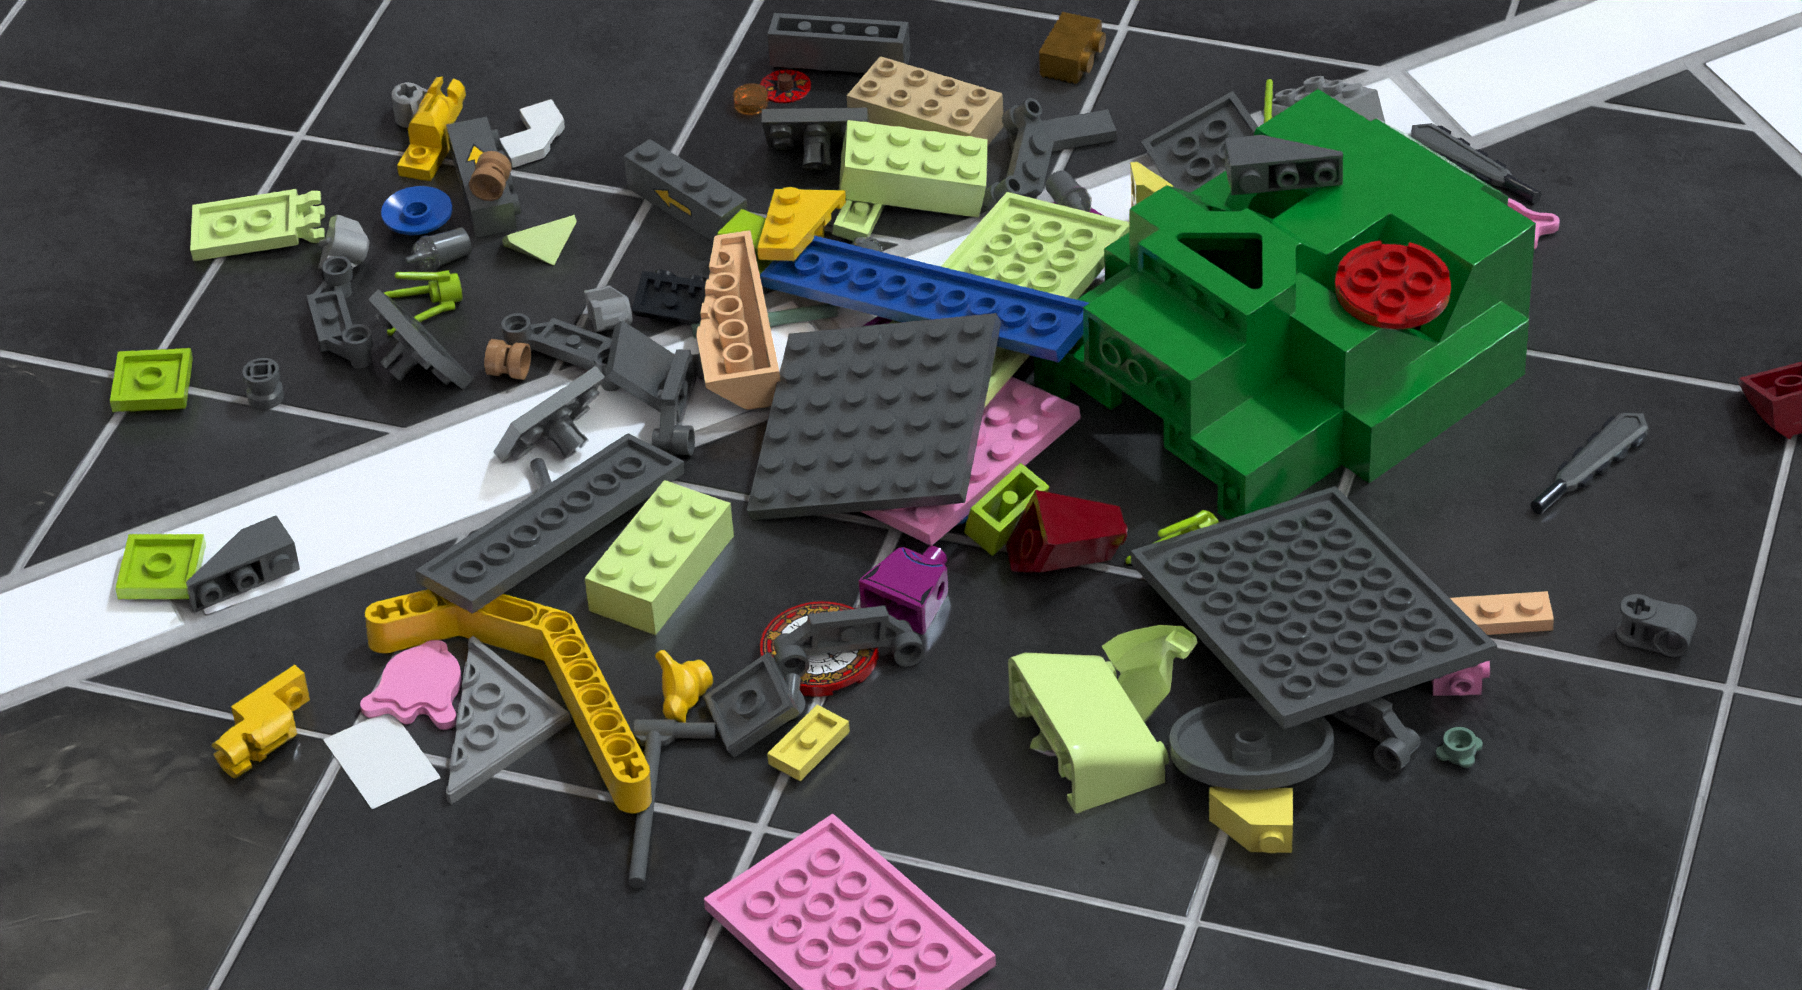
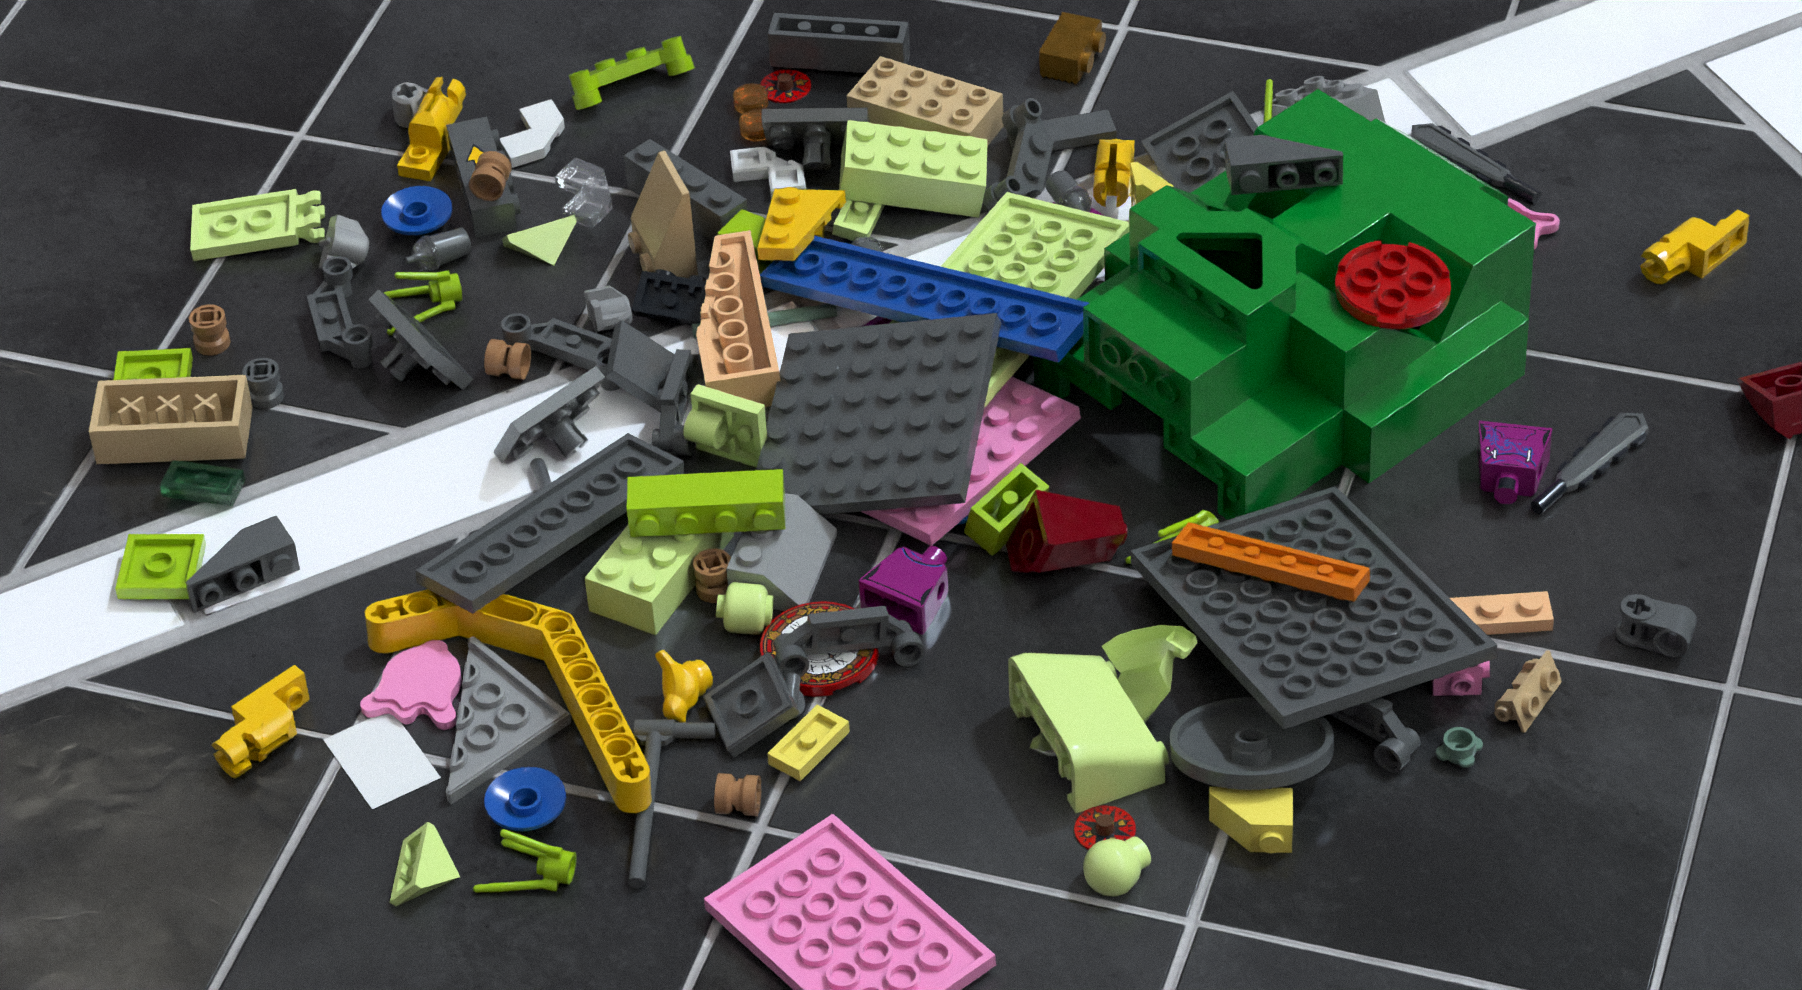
(171, 419): none -> tan brick
(202, 483): none -> clear green plate
(209, 329): none -> medium nougat wheel
(422, 865): none -> yellowish green slope
(525, 798): none -> blue dish
(553, 863): none -> lime plant
(586, 83): none -> lime plate
(591, 190): none -> clear tile
(664, 223): none -> tan slope
(706, 503): none -> lime brick
(711, 574): none -> medium nougat wheel
(726, 425): none -> yellowish green plate
(740, 794): none -> medium nougat wheel
(745, 608): none -> yellowish green head
(751, 125): none -> clear orange tile
(763, 164): none -> white tile
(787, 559): none -> light grey slope
(1102, 824): none -> piece
(1113, 170): none -> yellow plate
(1115, 865): none -> yellowish green piece
(1271, 562): none -> orange plate
(1512, 459): none -> magenta torso
(1530, 691): none -> tan hinge
(1695, 247): none -> yellow plate

